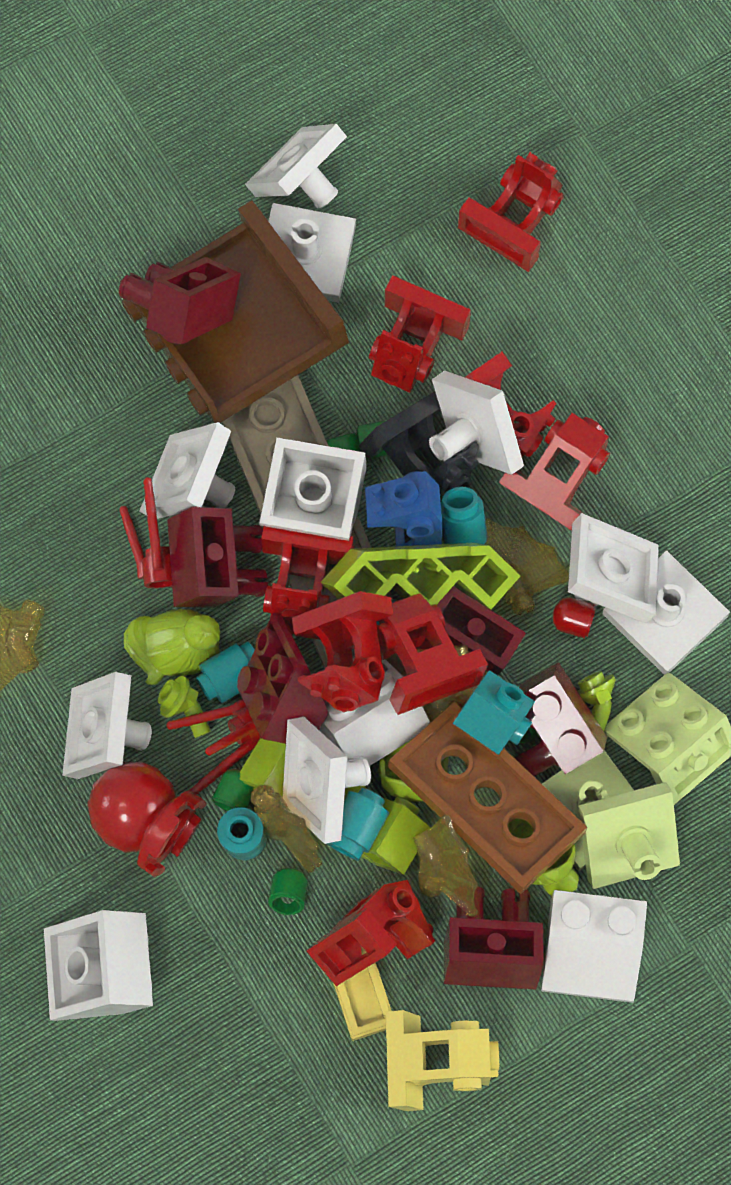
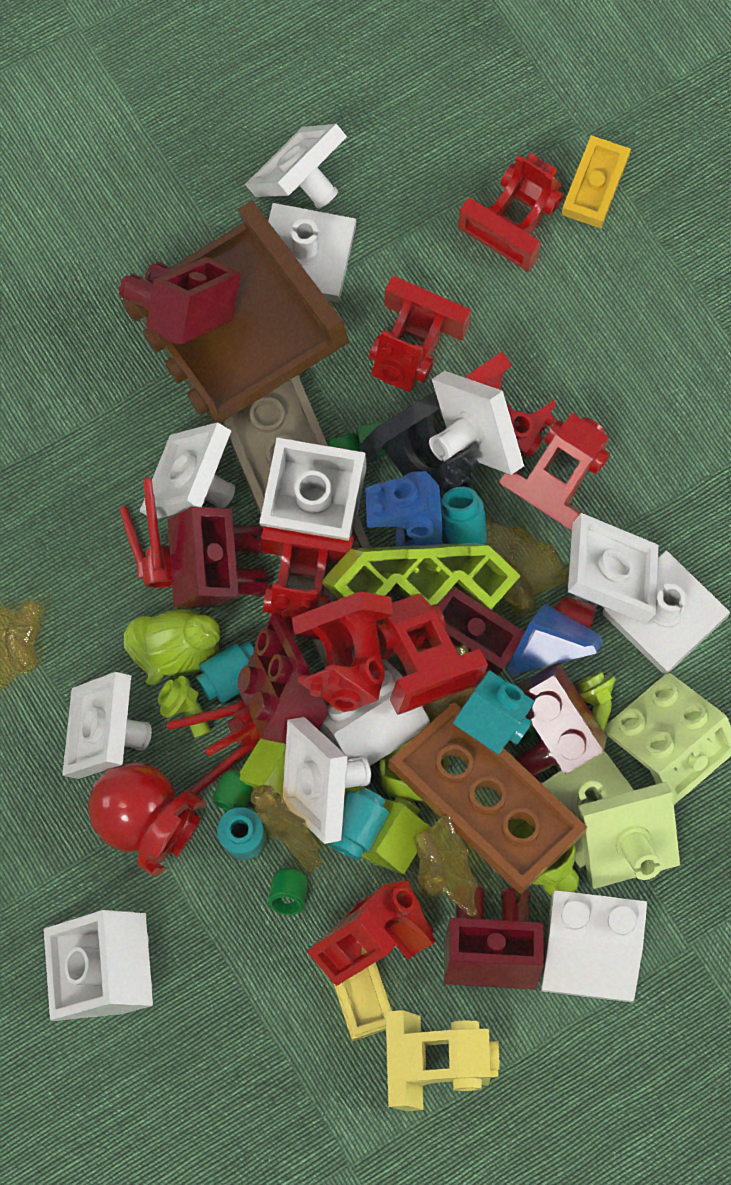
(552, 640): none -> blue slope
(596, 181): none -> yellow plate

